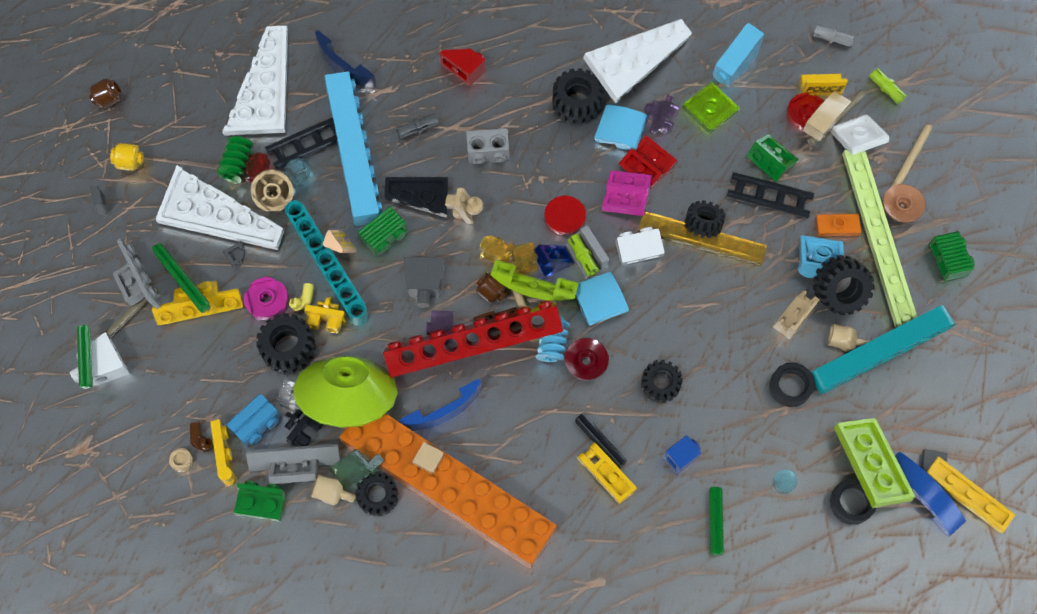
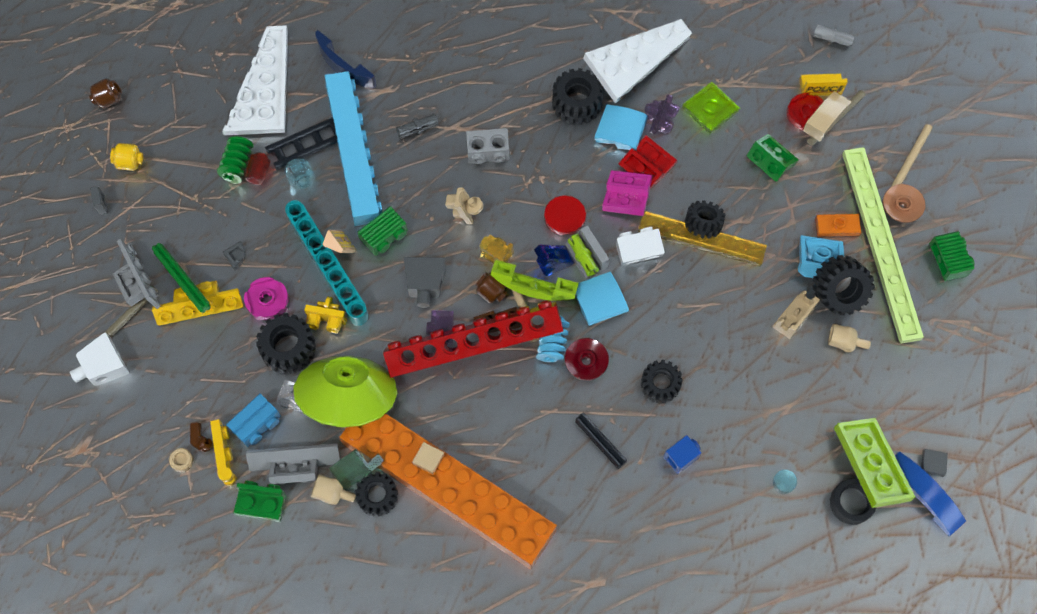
(84, 357): green axle -> none
(209, 211): white wing -> none
(272, 190): tan cylinder -> none
(297, 435): black hips -> none
(299, 304): light yellow arm -> none
(419, 193): black wing -> none
(464, 64): red slope -> none
(467, 393): blue slope -> none
(524, 258): clear yellow brick -> none
(607, 473): yellow plate -> none
(716, 521): green axle -> none
(738, 55): medium azure slope -> none
(781, 191): black bar -> none
(803, 373): black tyre -> none
(860, 134): white tile -> none
(882, 349): teal beam -> none
(887, 86): lime pin -> none
(970, 495): yellow tile -> none

